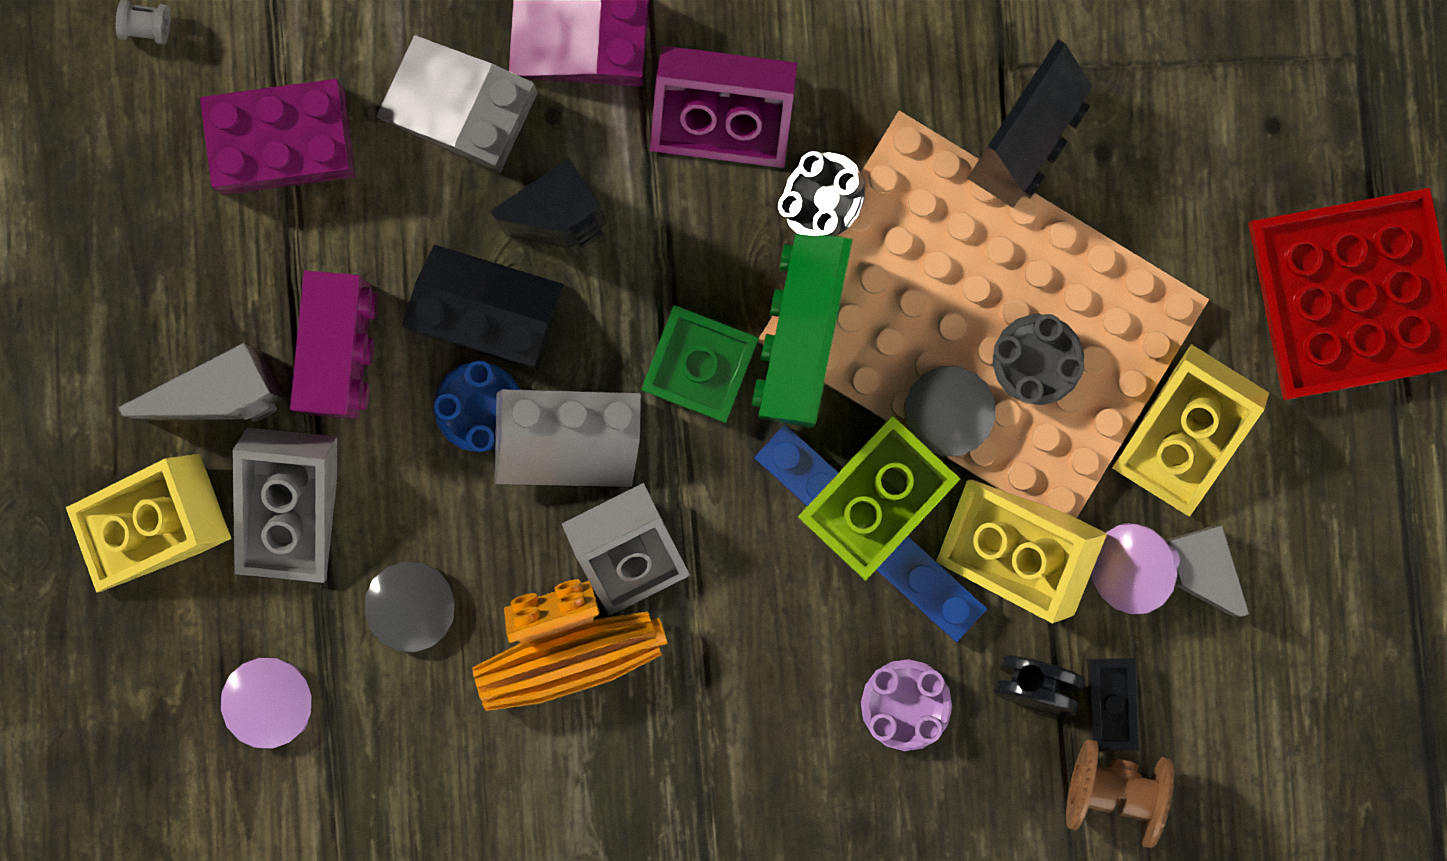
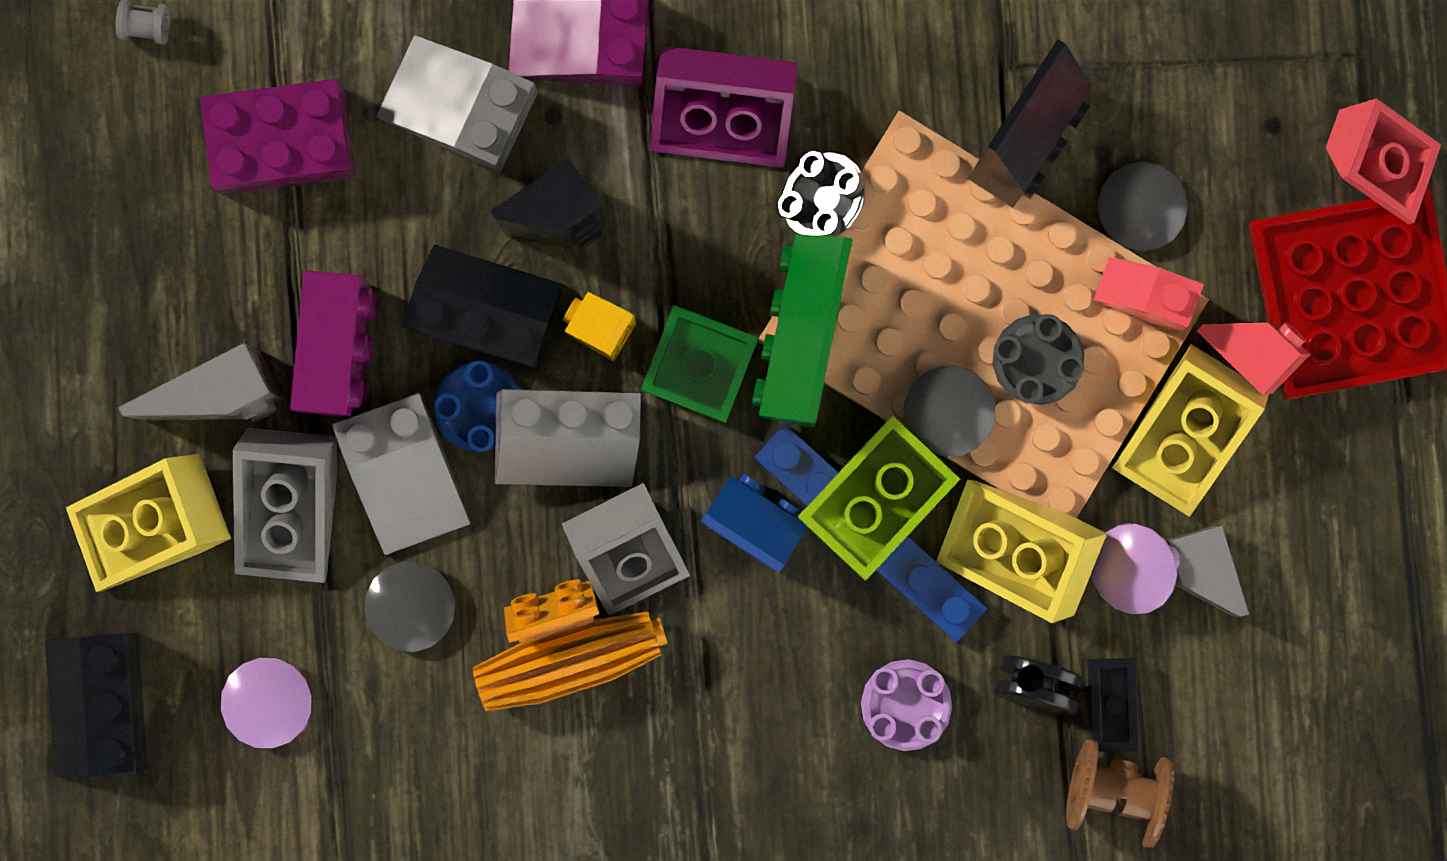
(96, 705): none -> black slope
(402, 473): none -> light grey slope
(599, 325): none -> yellow slope
(754, 522): none -> blue slope
(1142, 206): none -> dark grey dish
(1148, 293): none -> coral slope
(1258, 351): none -> coral slope
(1383, 156): none -> coral slope

